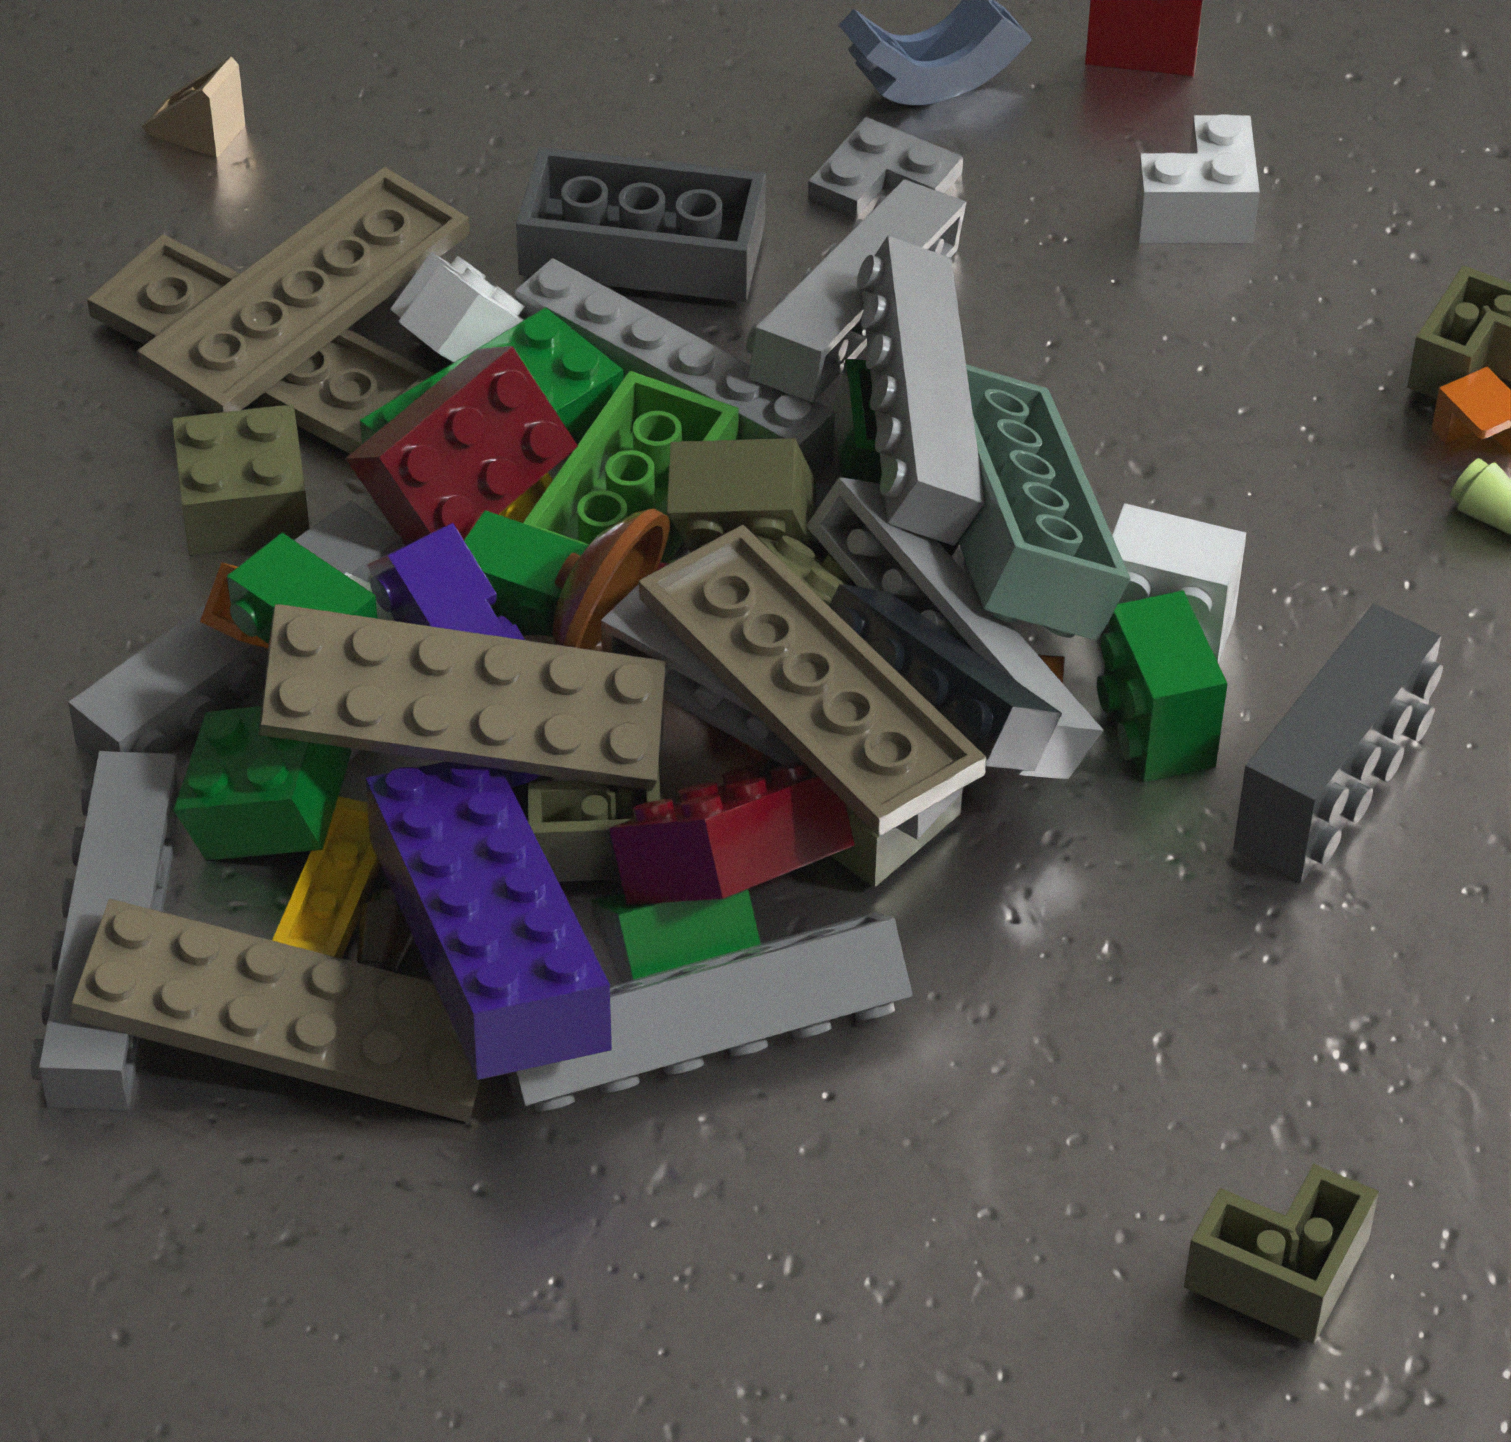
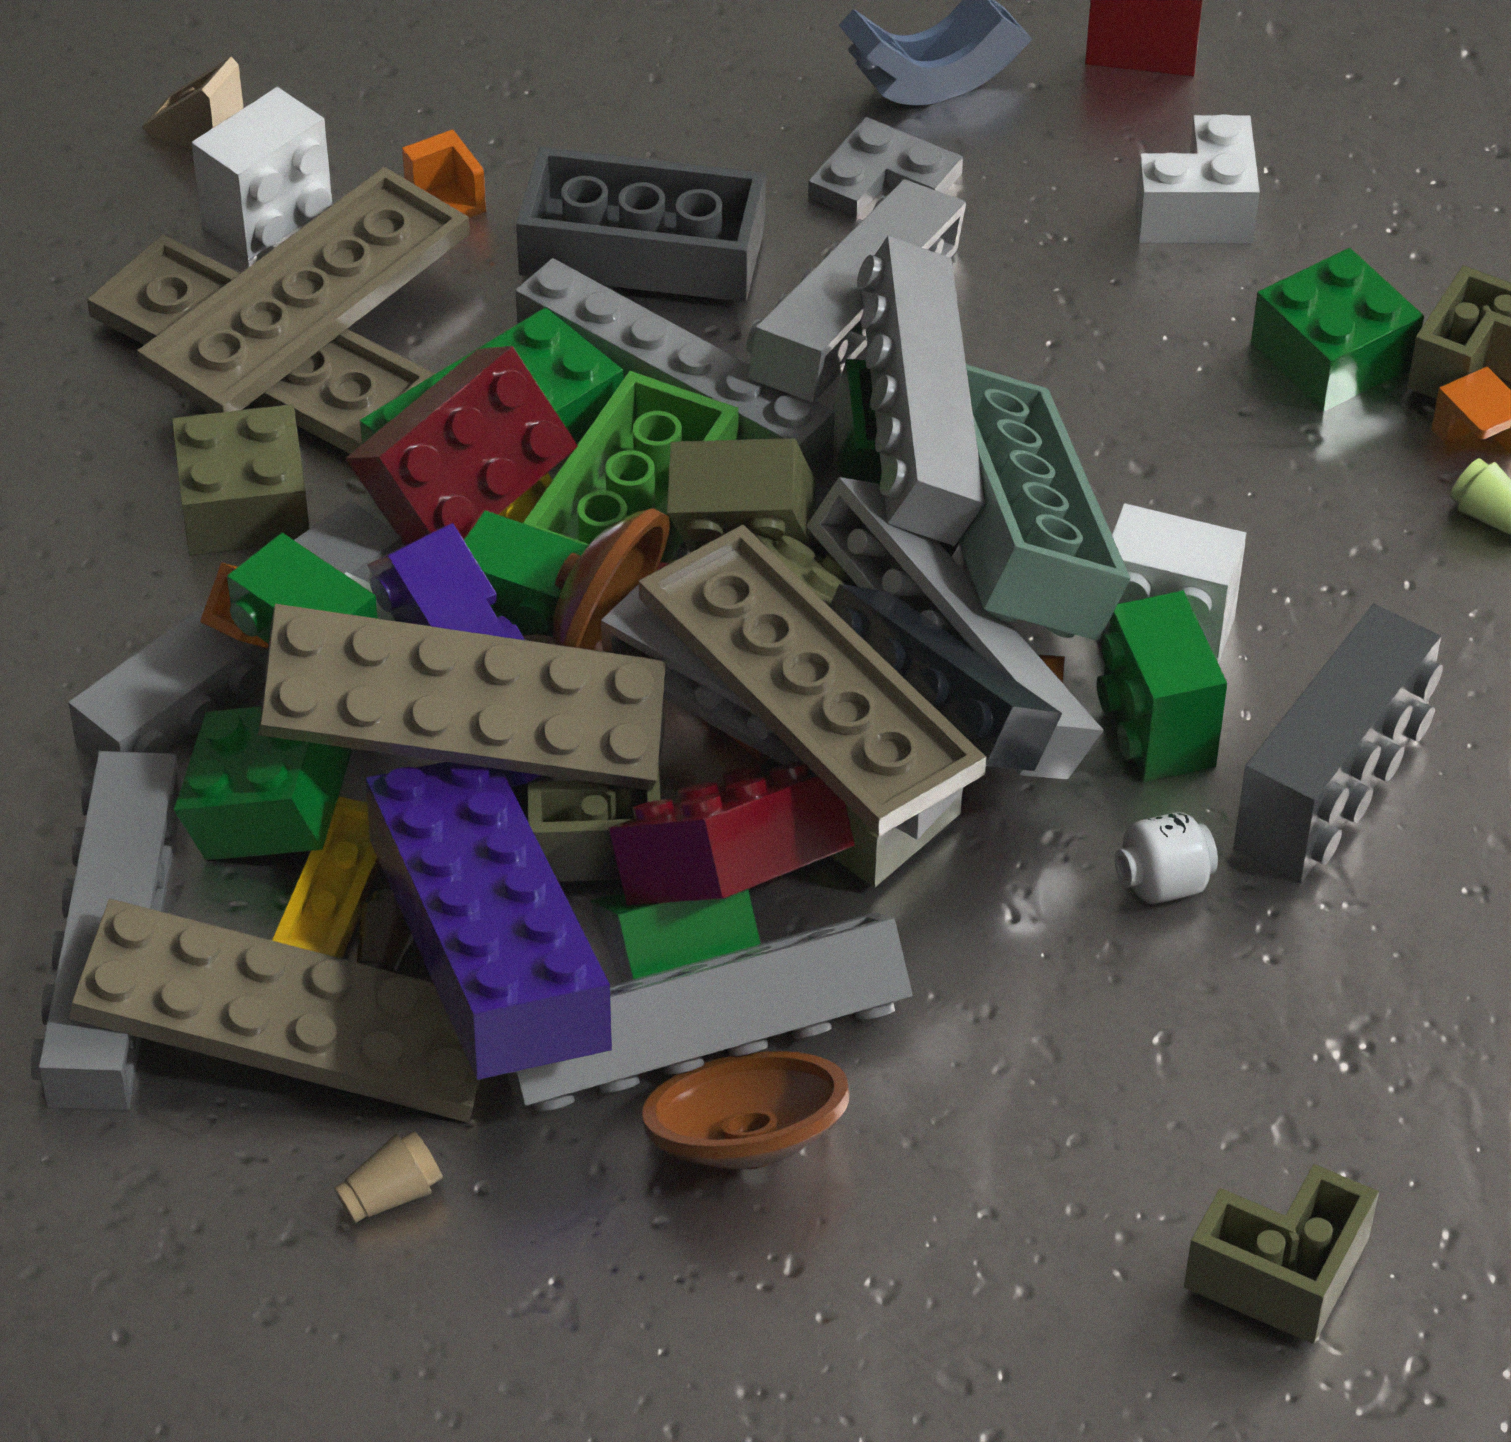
(262, 173): none -> white brick
(389, 1178): none -> tan cone
(447, 171): none -> orange panel
(455, 307): white brick -> none
(746, 1108): none -> dark orange dish
(1166, 858): none -> white head
(1336, 329): none -> green brick

